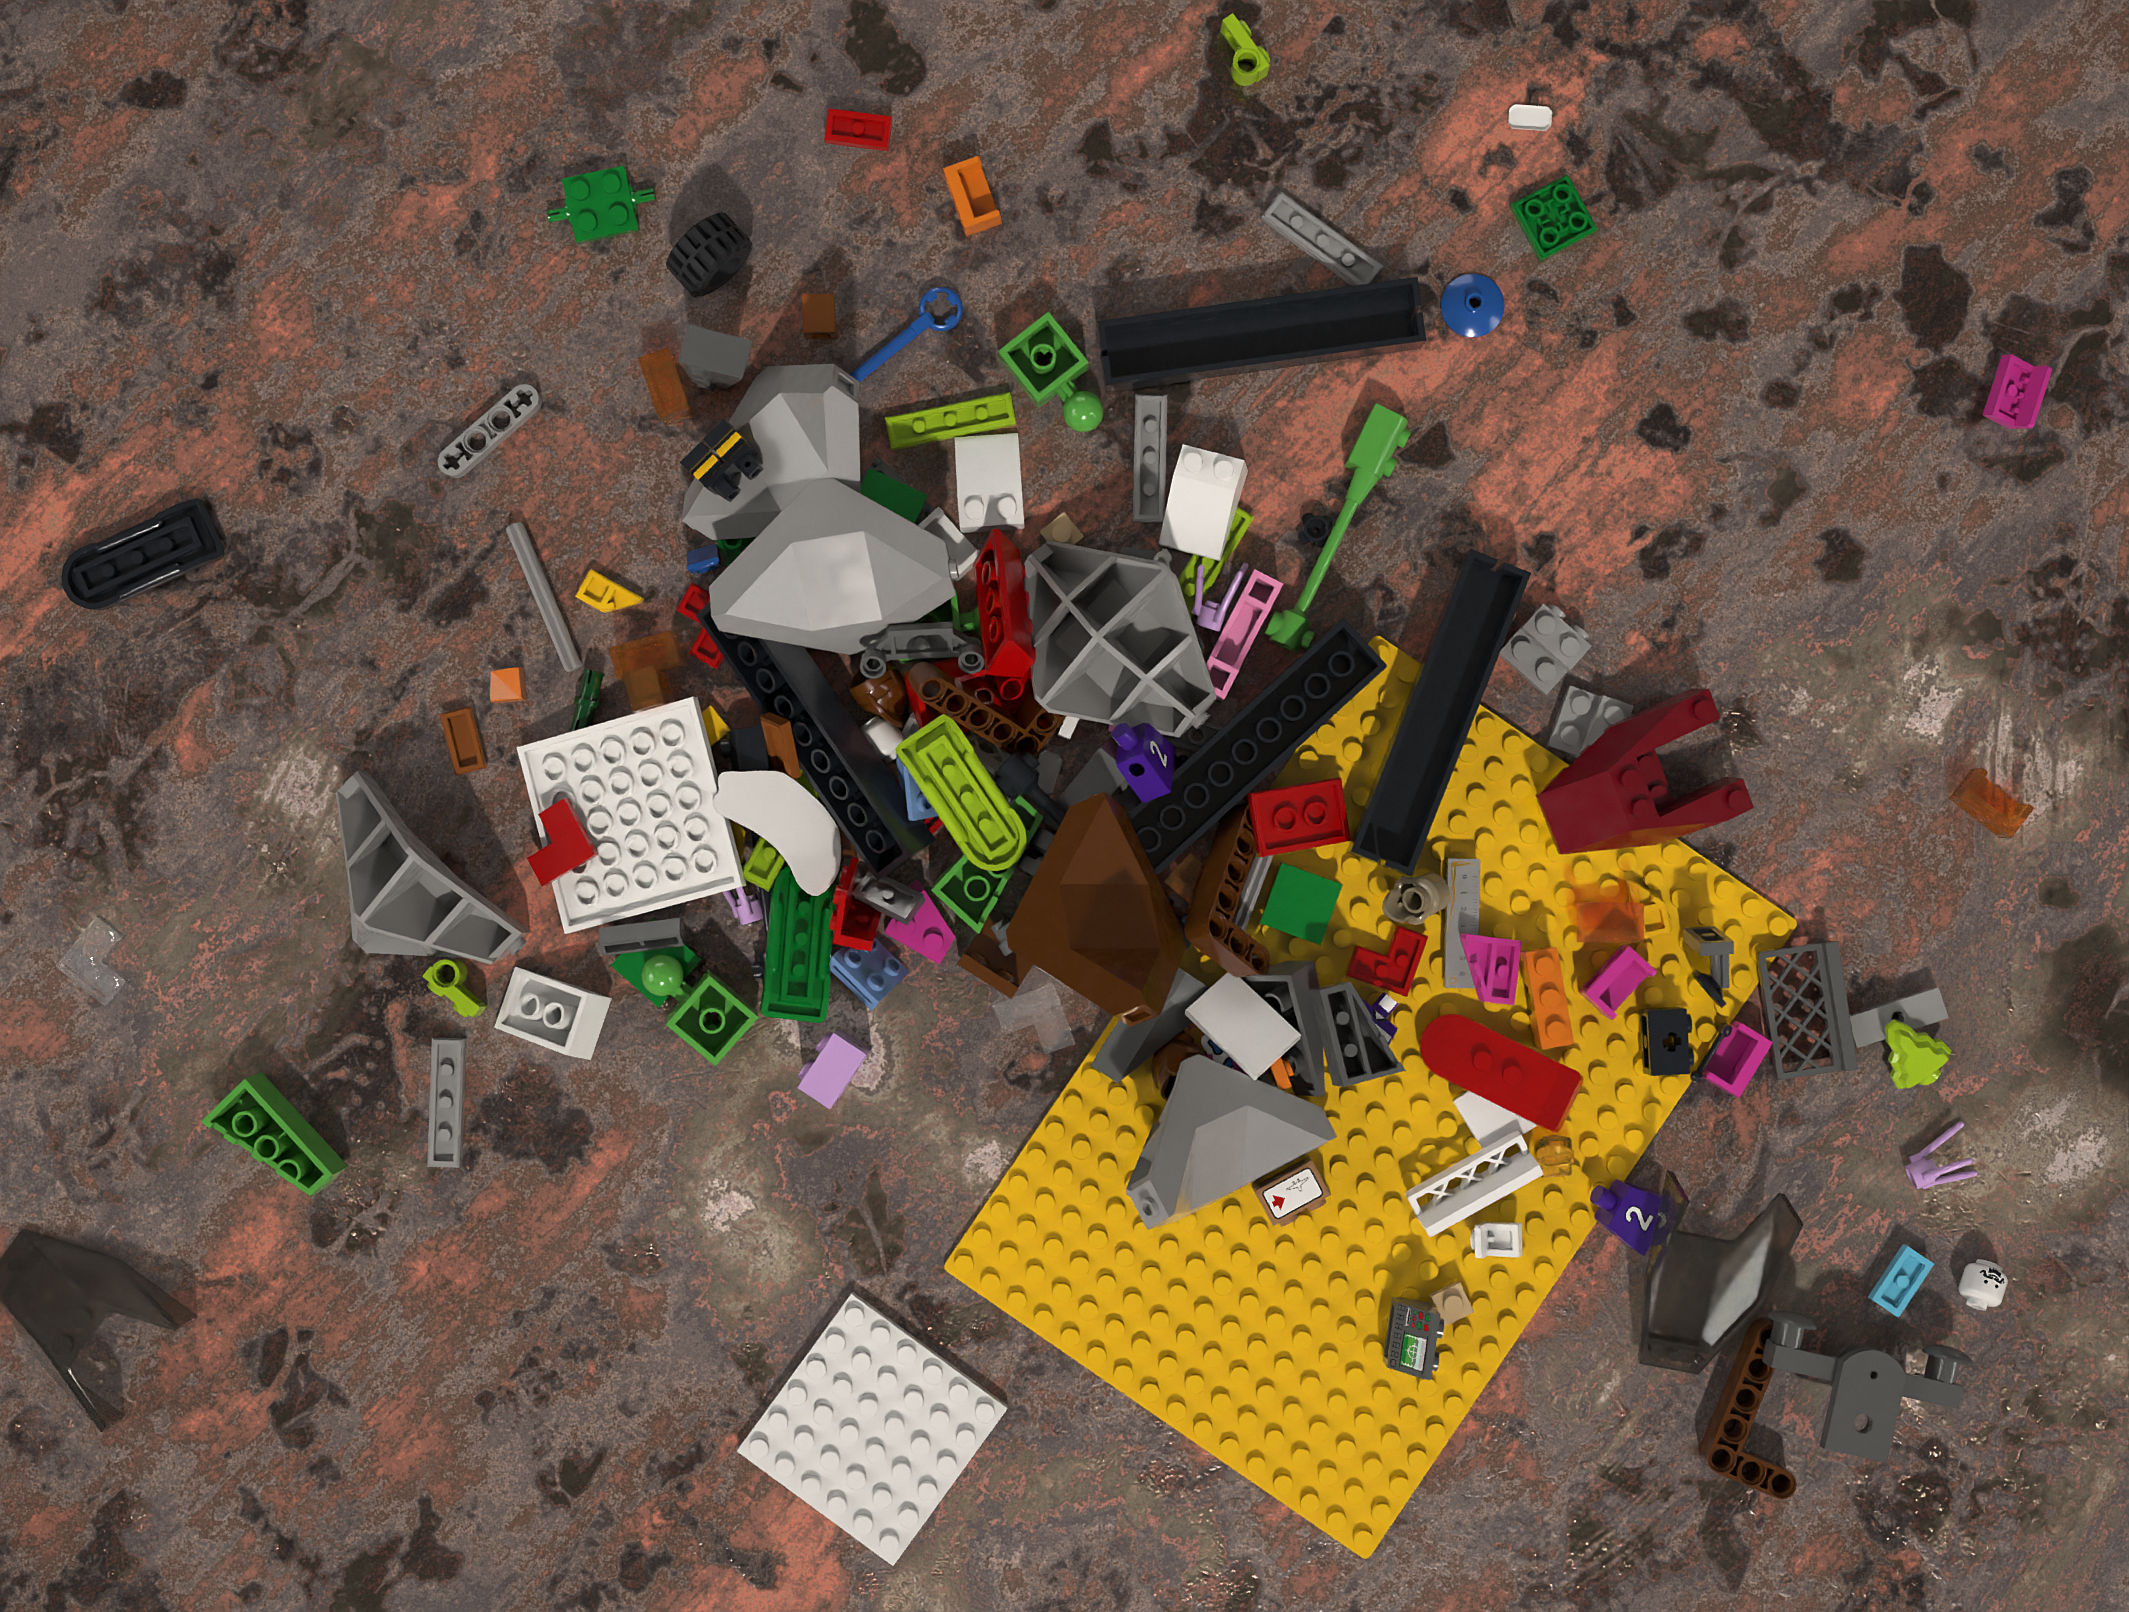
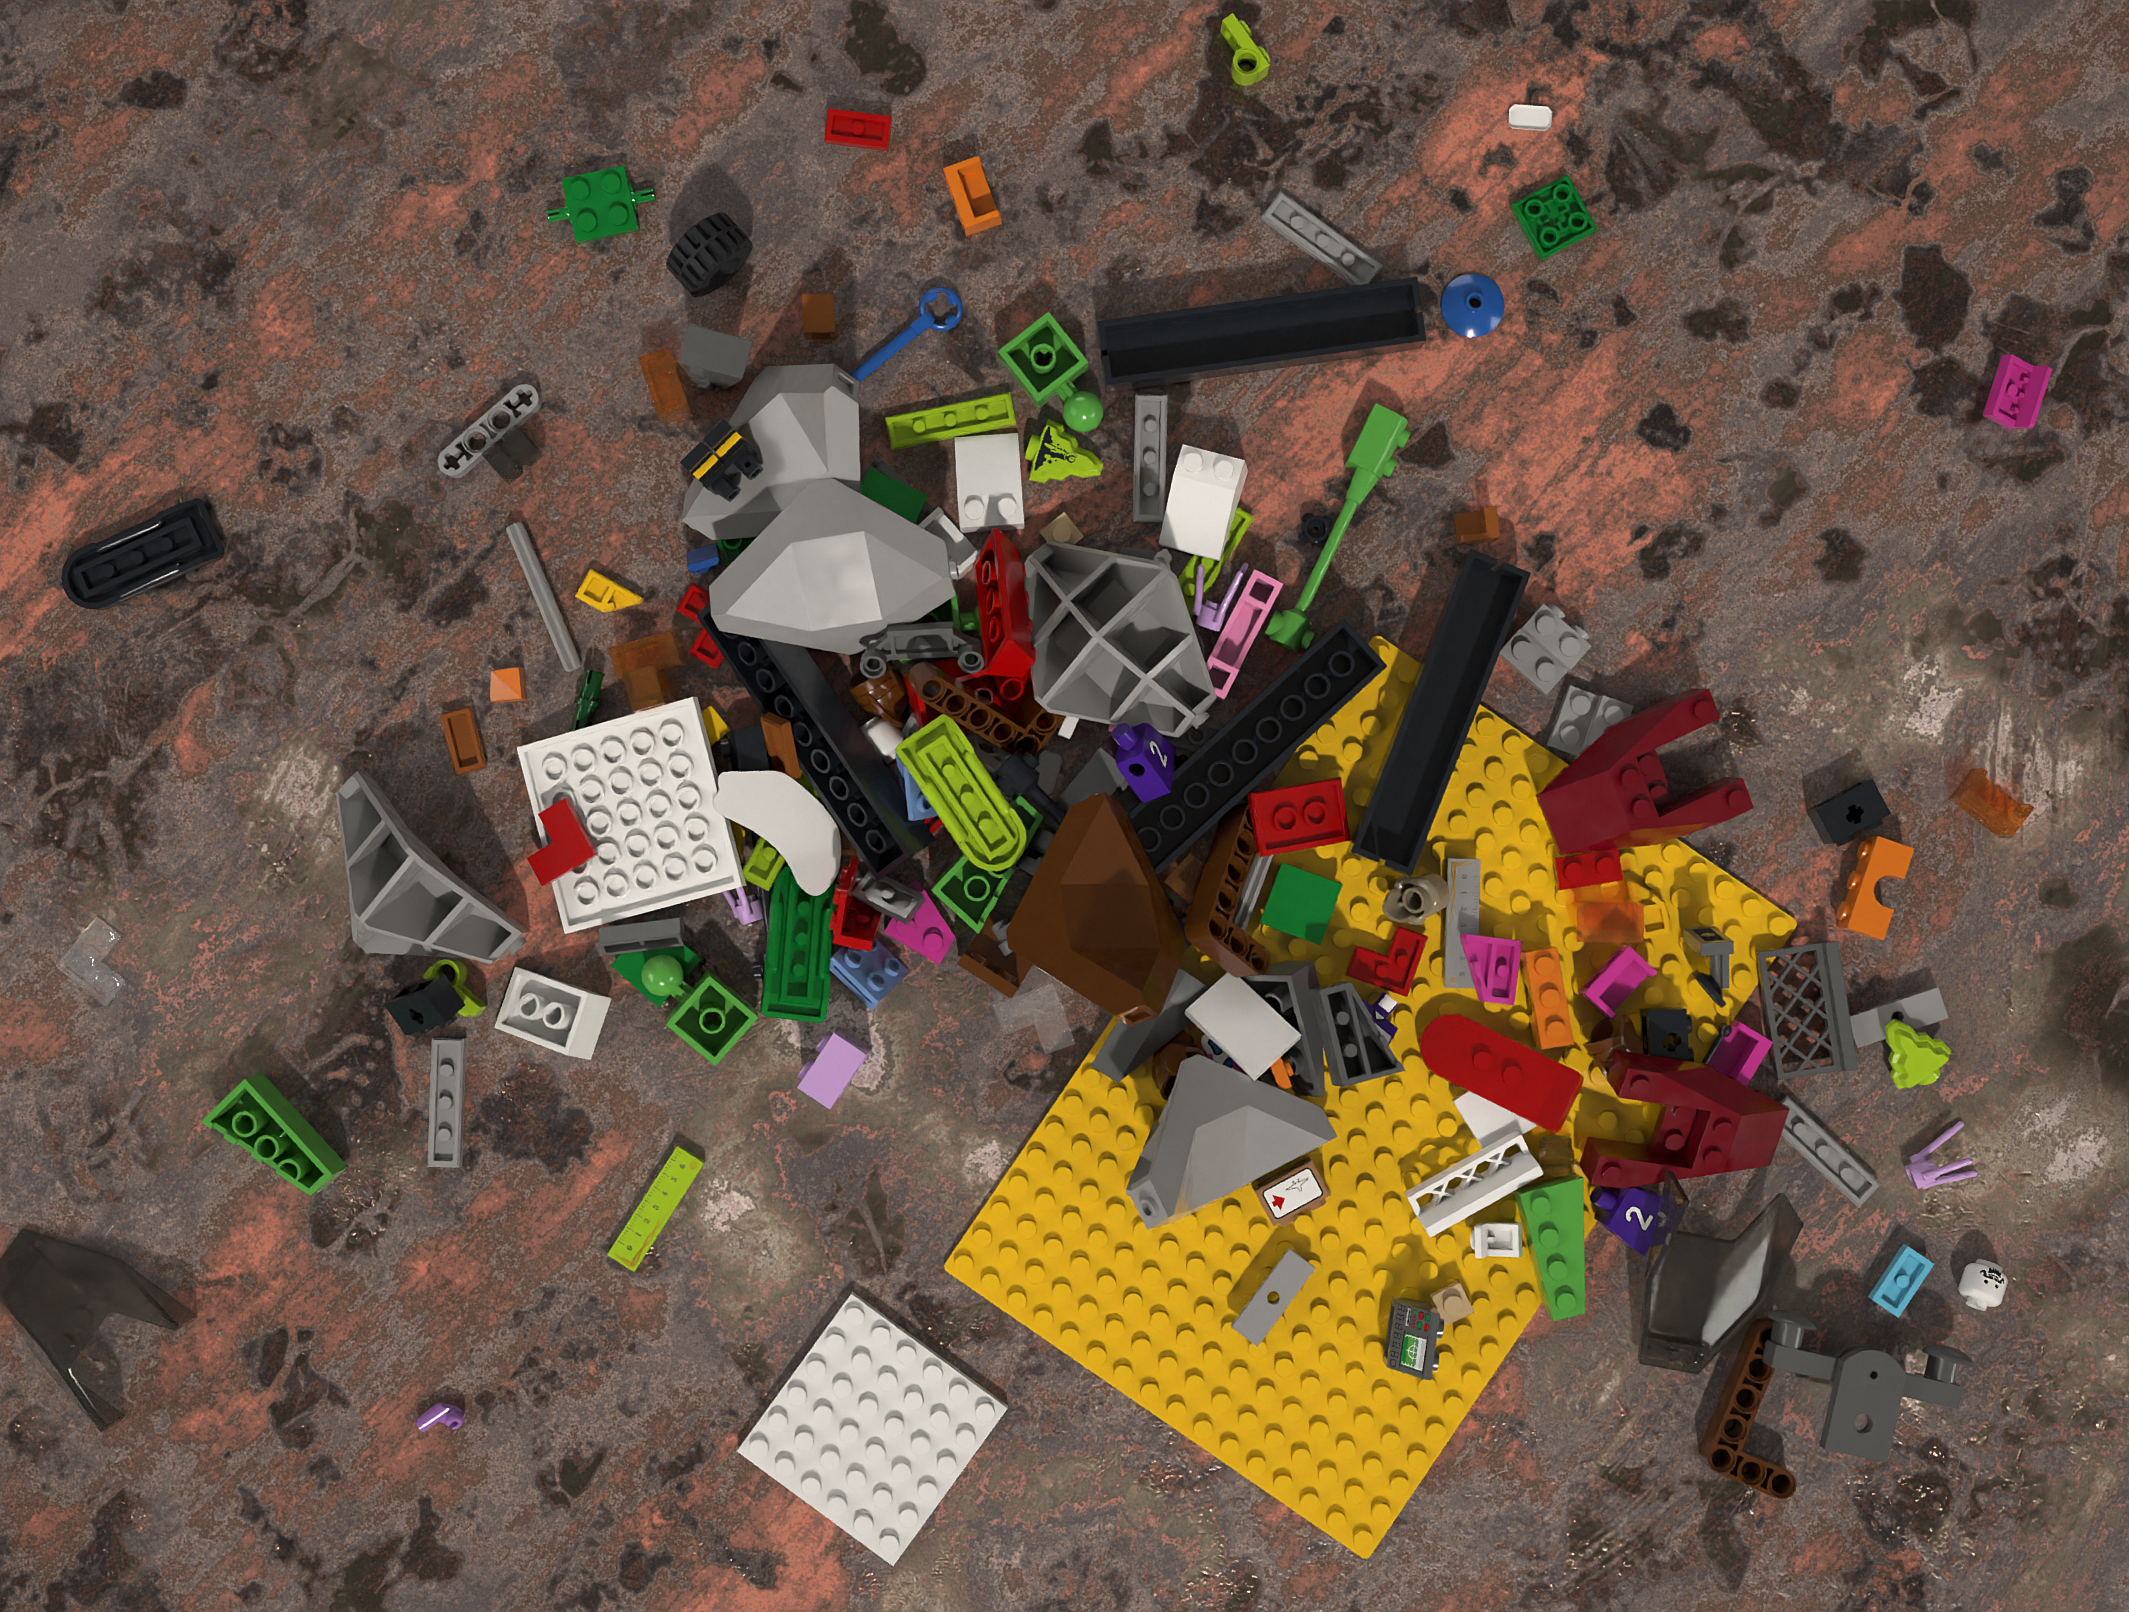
(425, 1005): none -> black brick
(442, 1413): none -> medium lavender arm
(512, 454): none -> clear smoke wheel
(656, 1208): none -> lime tile
(1058, 456): none -> lime rock
(1259, 1312): none -> light grey tile
(1477, 526): none -> dark orange panel
(1555, 1239): none -> bright green wedge
(1587, 869): none -> red plate
(1603, 1046): none -> reddish brown helmet
(1701, 1130): none -> dark red wedge
(1827, 1155): none -> light grey tile
(1830, 814): none -> black brick
(1861, 910): none -> orange arch

